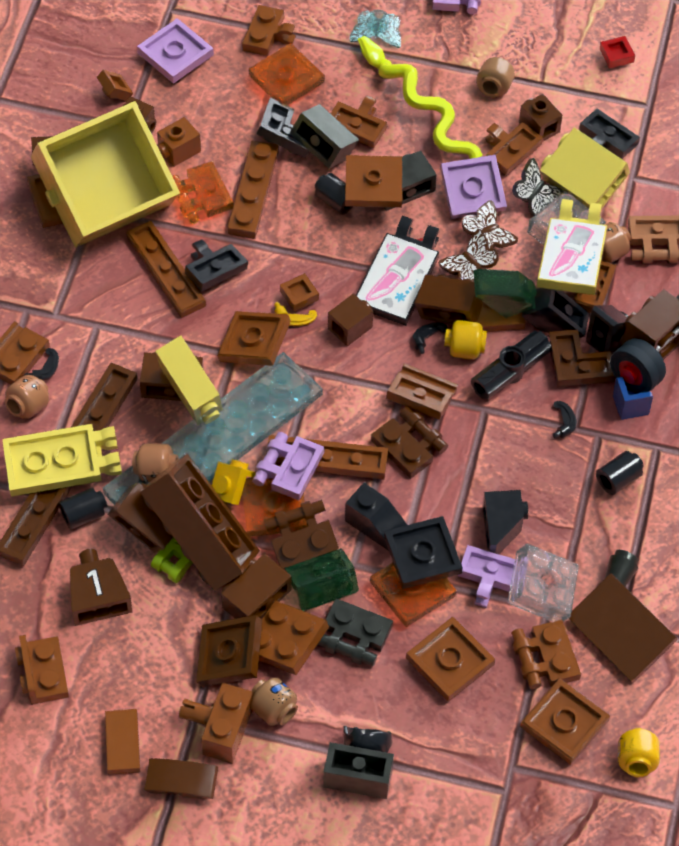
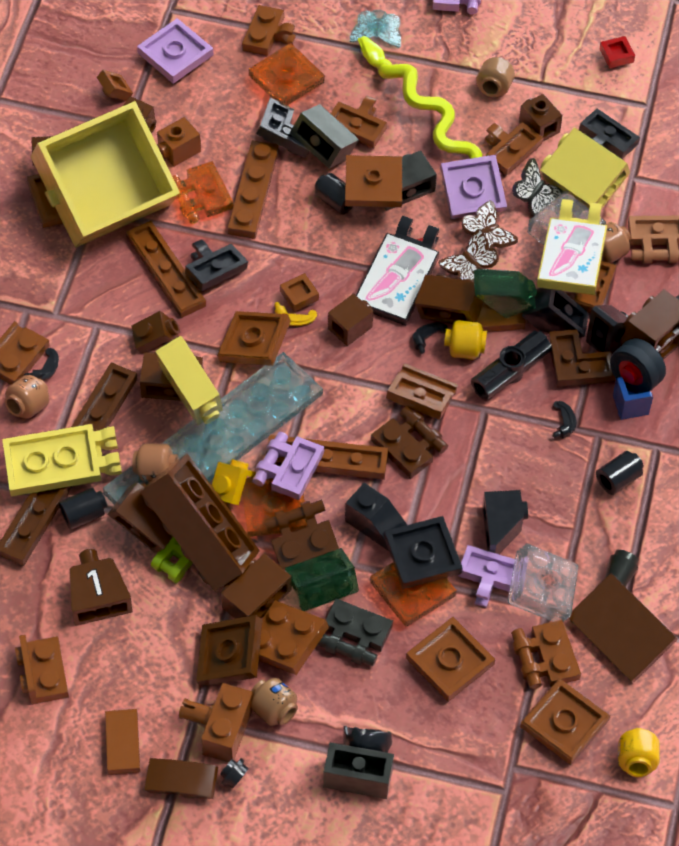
(154, 331): none -> reddish brown bracket
(233, 772): none -> black plate

